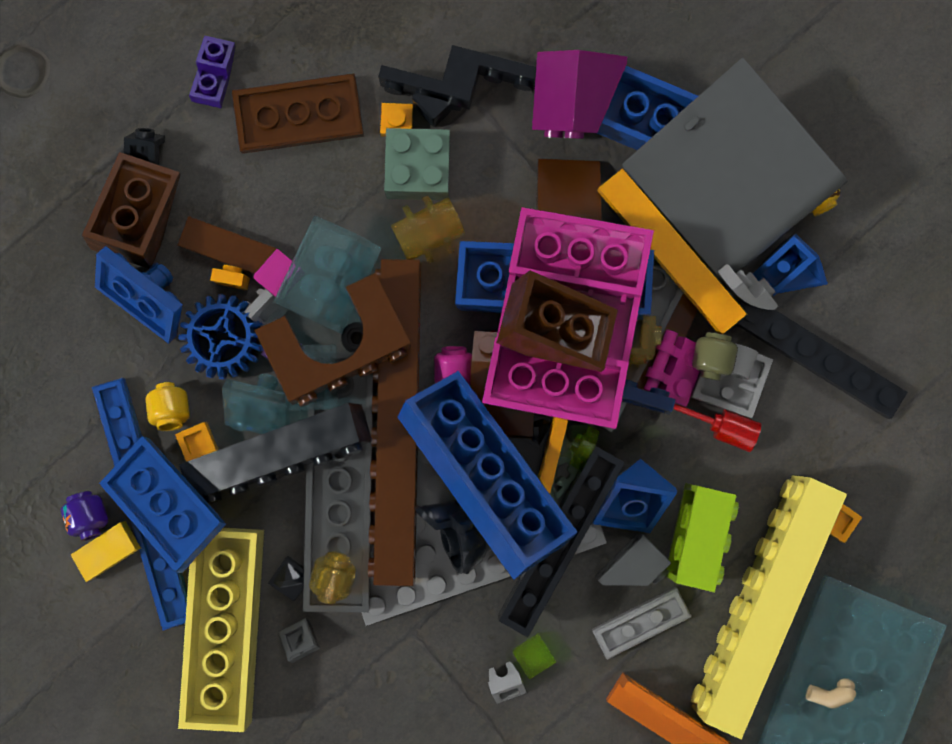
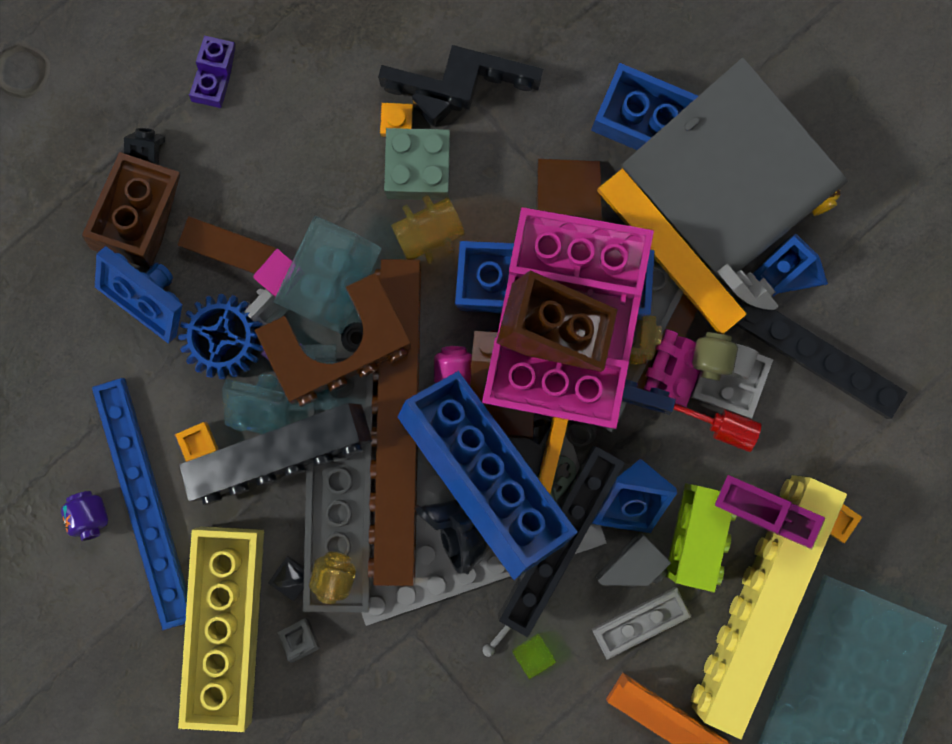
(105, 551): yellow tile -> none
(162, 504): blue plate -> none
(167, 407): yellow head -> none
(230, 277): light orange plate -> none
(297, 113): reddish brown tile -> none
(489, 649): none -> light grey hinge
(506, 687): light grey tile -> none
(574, 91): magenta slope -> none
(582, 446): clear neon green plate -> none
(770, 512): none -> magenta slope
(834, 698): tan arm -> none

